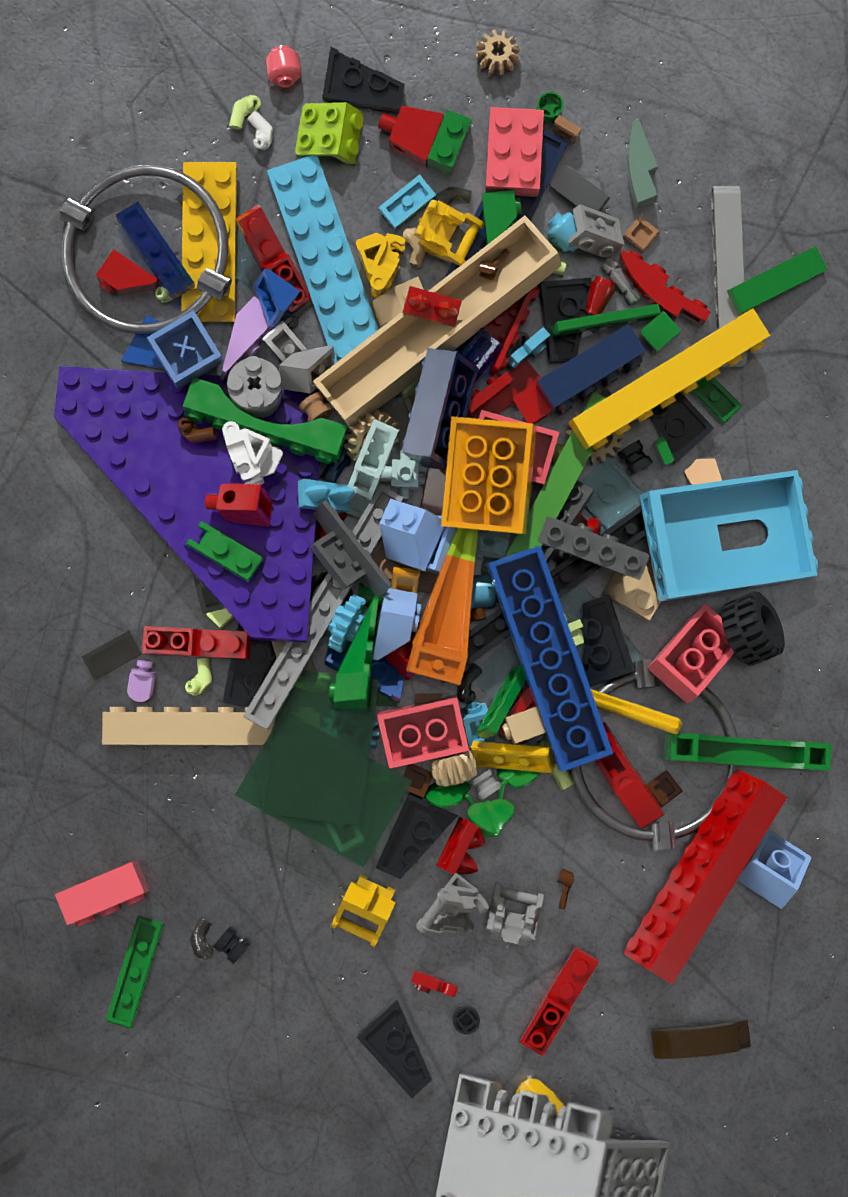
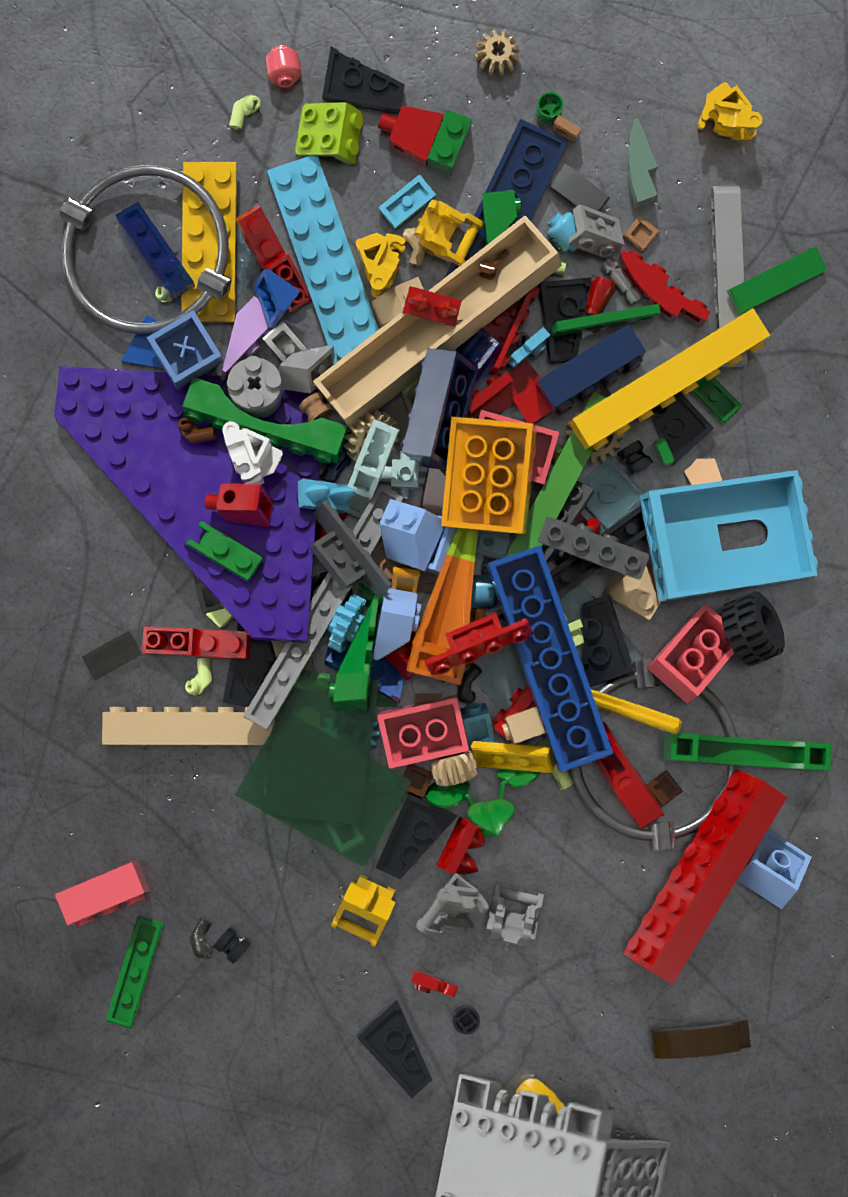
(124, 276): red slope -> none
(141, 681): lavender arm -> none
(263, 131): white arm -> none
(296, 314): clear smoke hand -> none
(454, 194): clear smoke arm -> none
(477, 640): none -> red bracket
(485, 784): light grey wheel -> none
(502, 703): green tile -> none
(514, 151): coral brick -> none
(558, 1001): red slope -> none
(567, 879): reddish brown hand -> none
(660, 332): green panel -> none
(730, 113): none -> yellow piece

